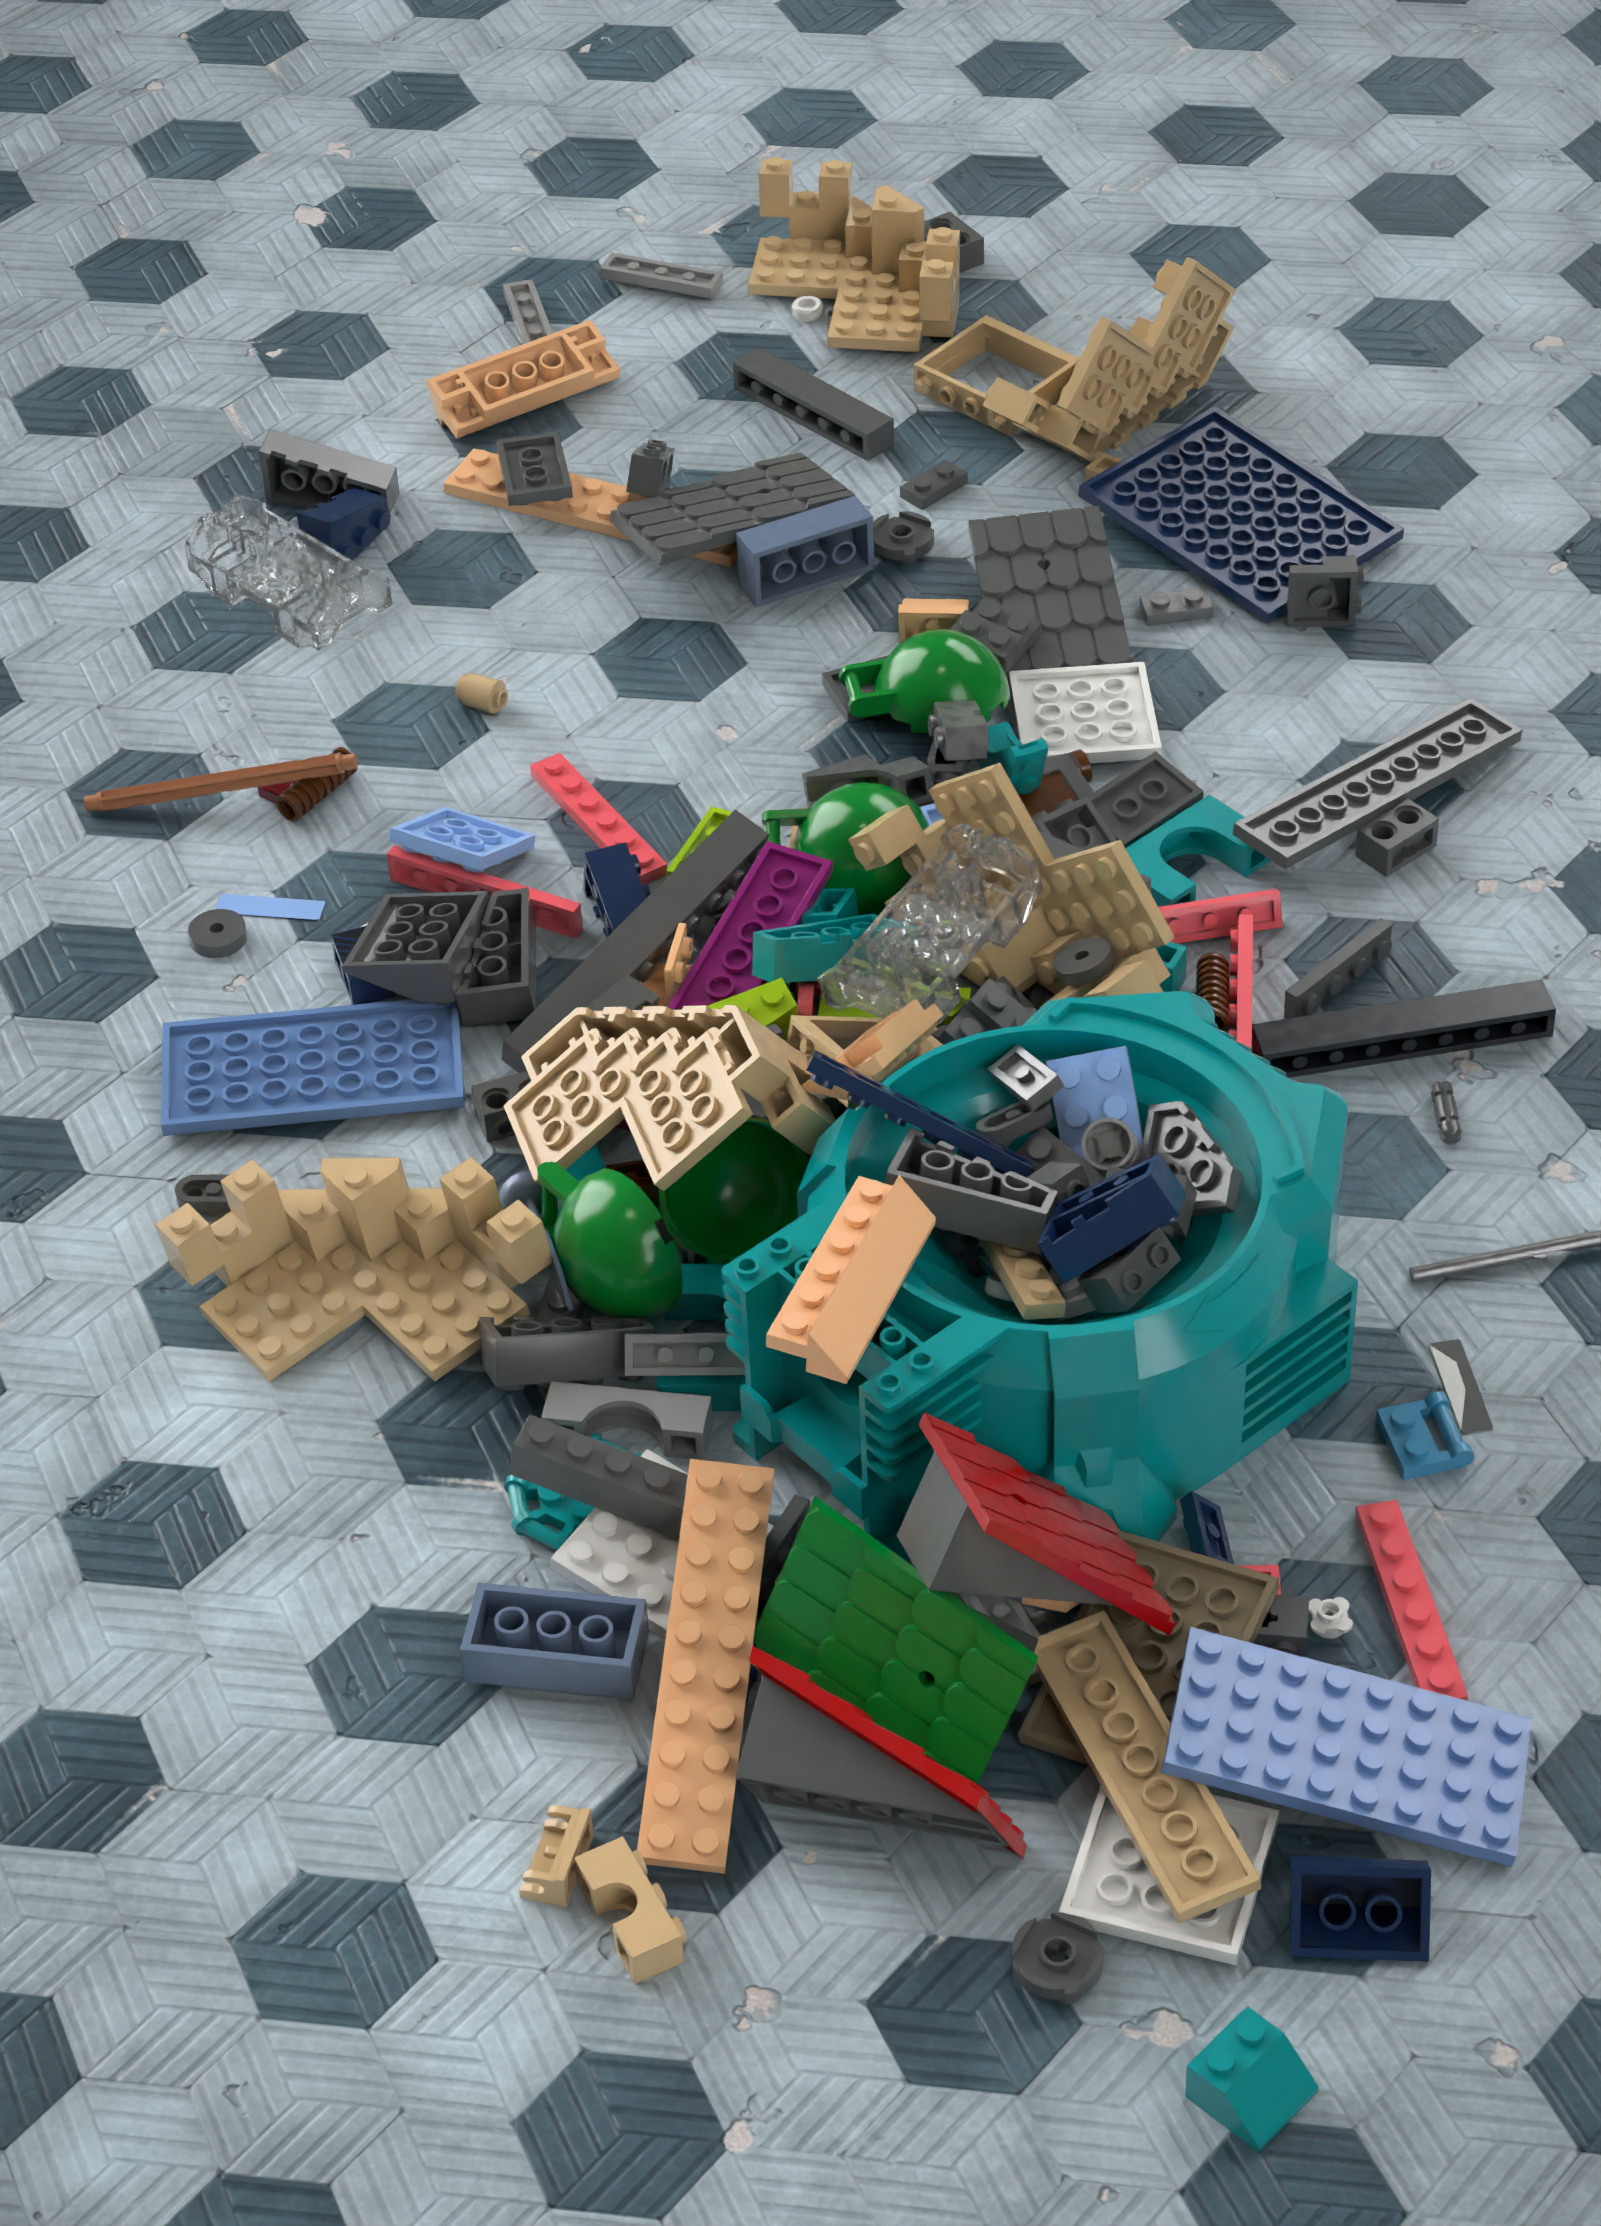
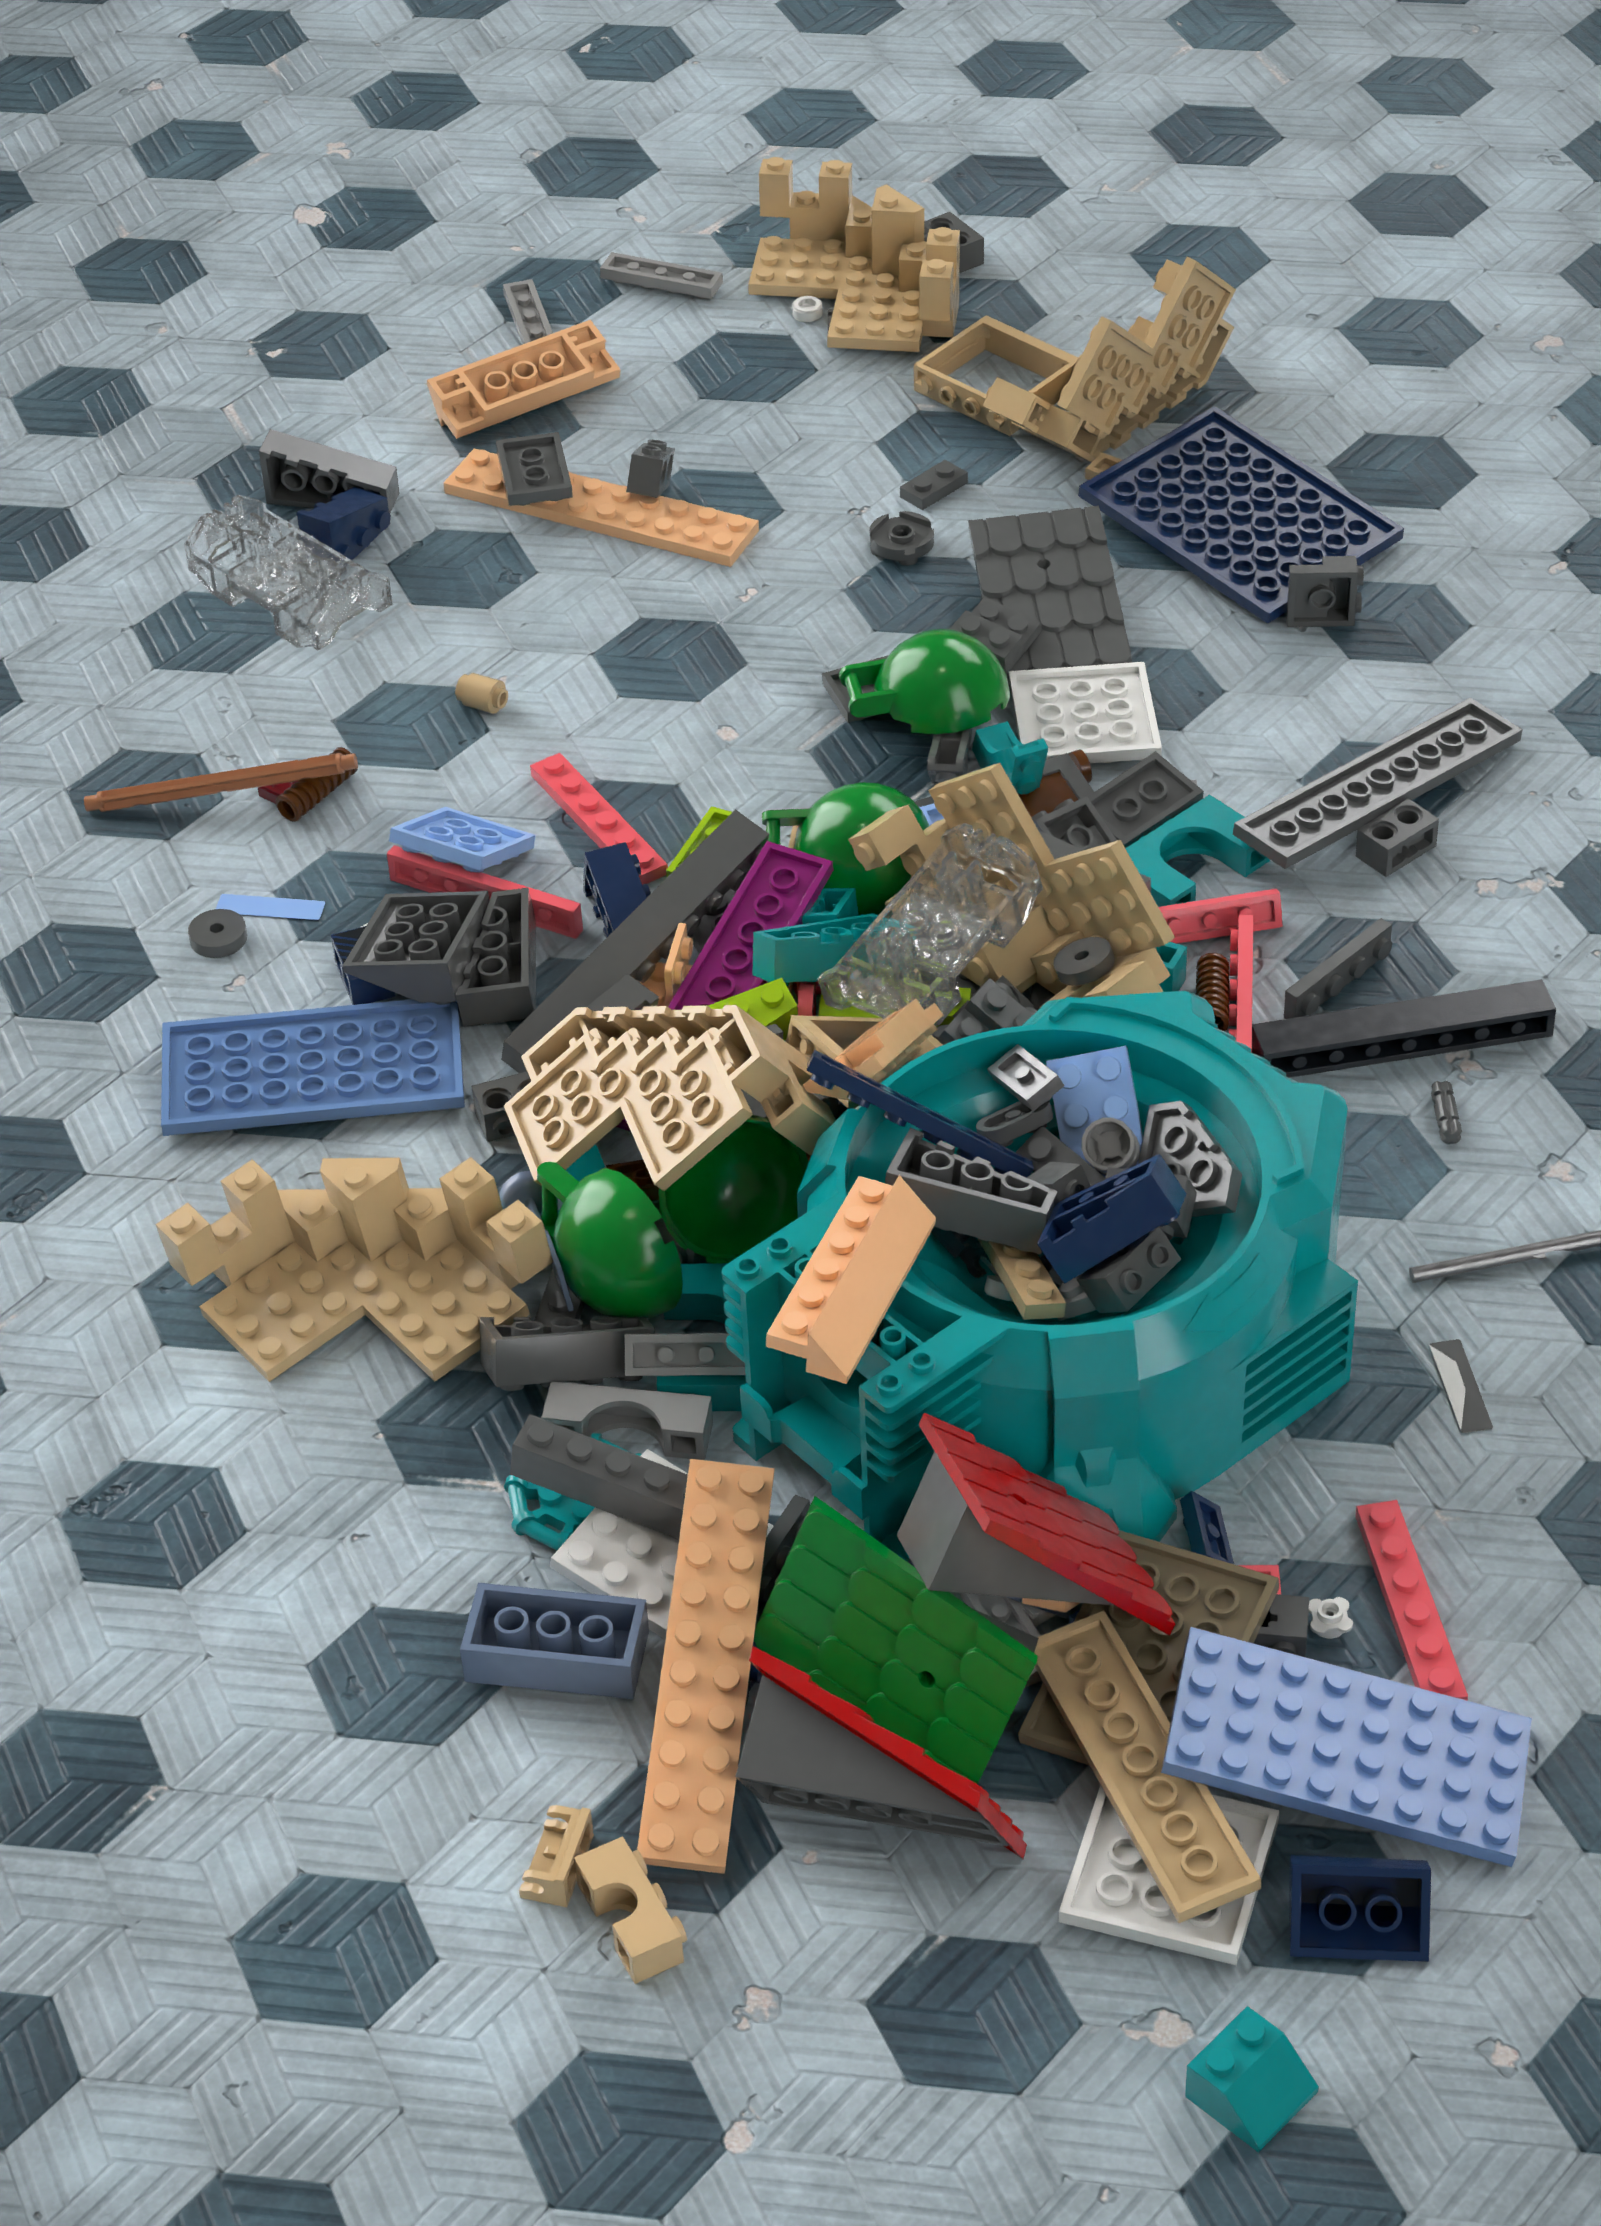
(202, 1193): dark grey plate -> none
(713, 511): dark grey piece -> none
(805, 551): sand blue brick -> none
(814, 403): dark grey brick -> none
(906, 775): dark grey arch -> none
(928, 614): light nougat bracket -> none
(959, 730): flat silver brick -> none
(1057, 1980): dark grey plate -> none
(1176, 606): flat silver plate -> none
(1412, 1443): dark azure plate -> none

